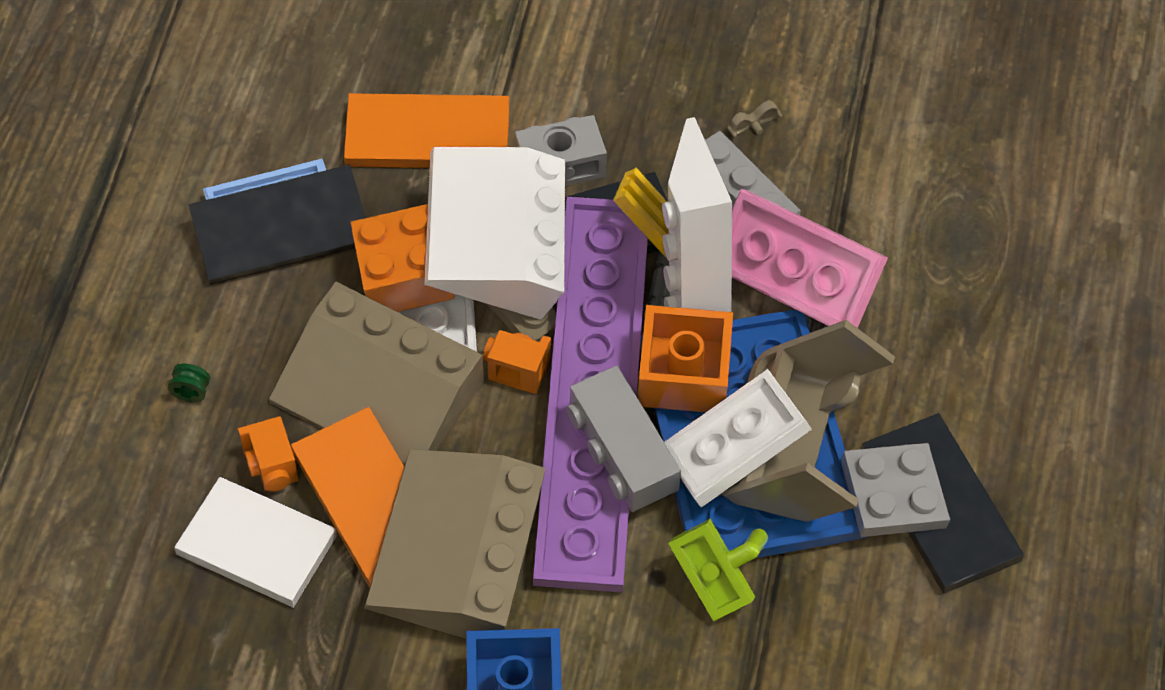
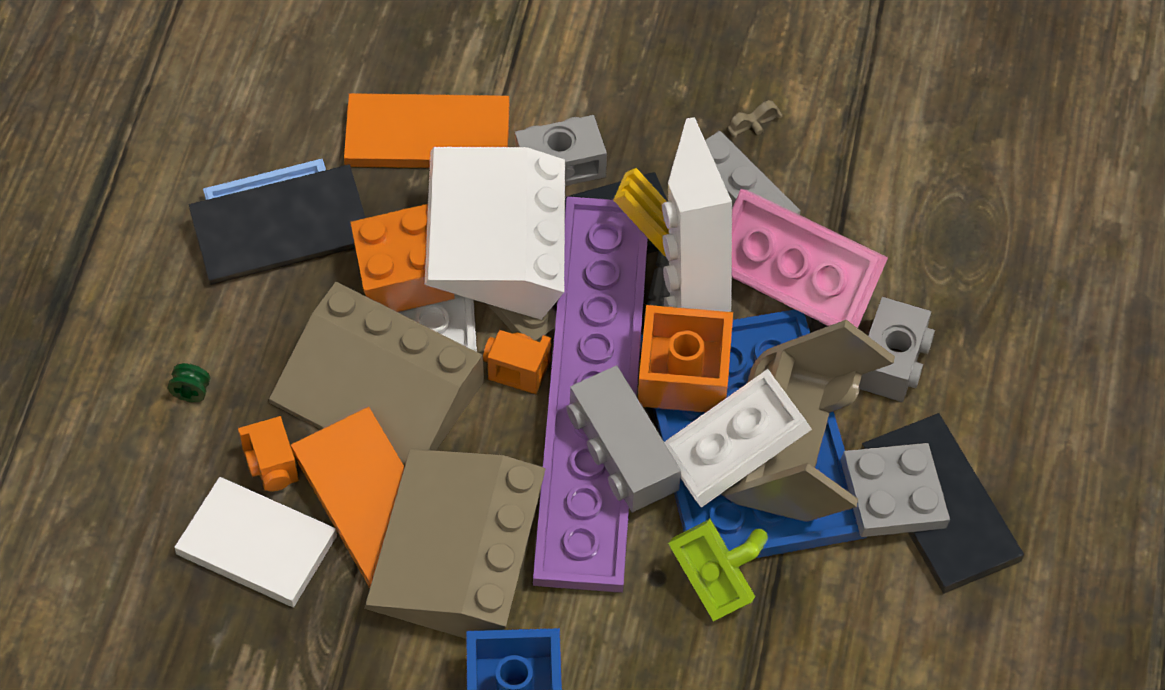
(900, 328): none -> light grey brick

